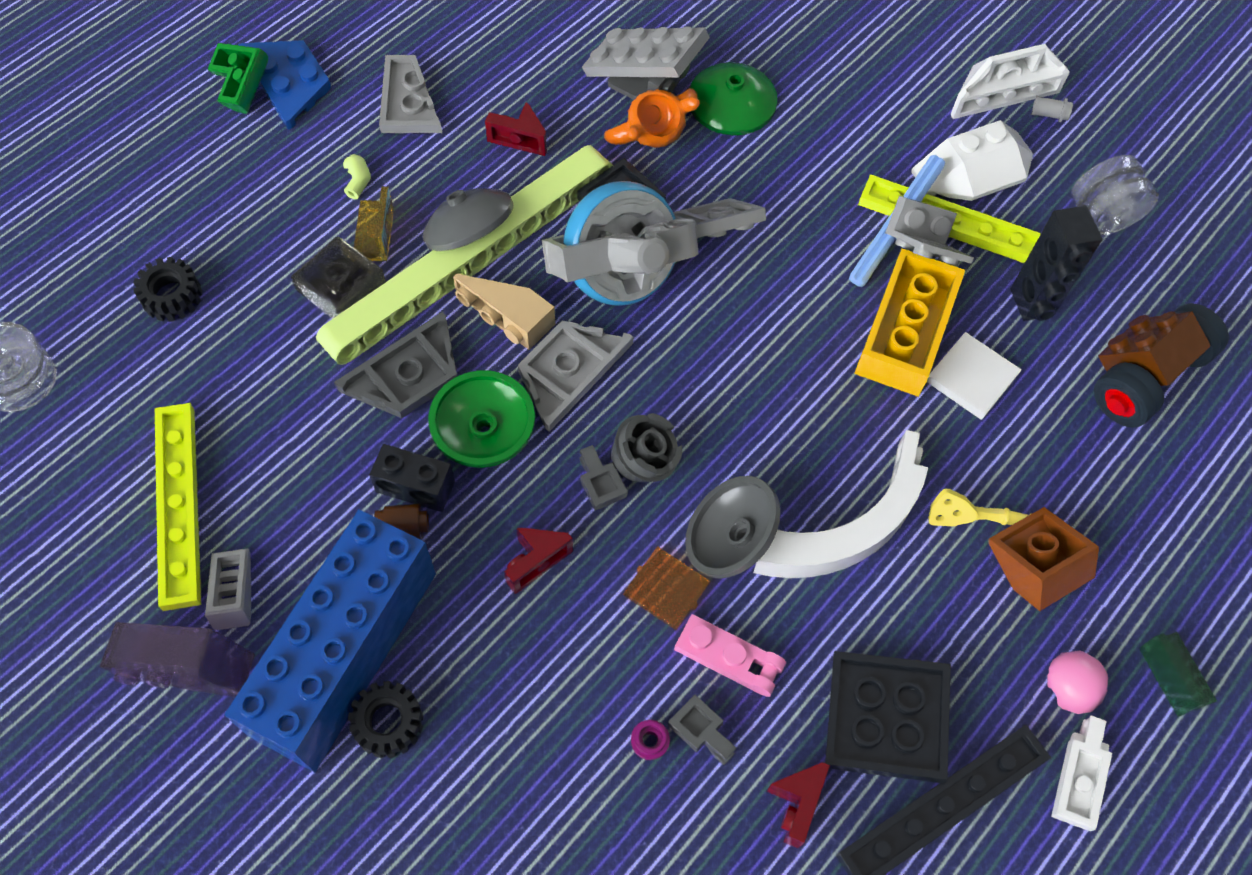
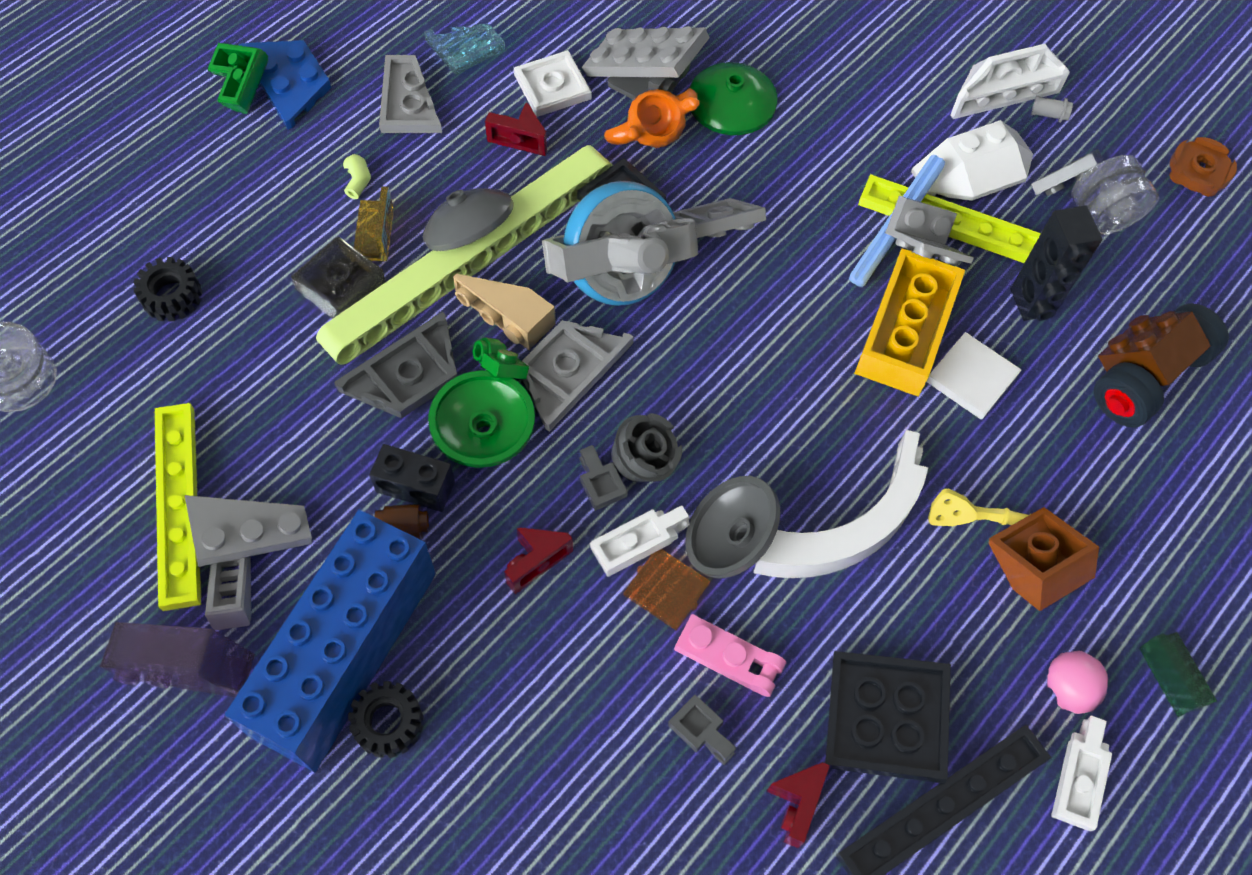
(243, 528): none -> light grey wing
(465, 46): none -> clear light blue wing
(498, 360): none -> green plate
(552, 83): none -> white tile
(638, 539): none -> white hinge
(654, 728): magenta plate -> none
(1054, 181): none -> plate
(1207, 180): none -> dark orange plate

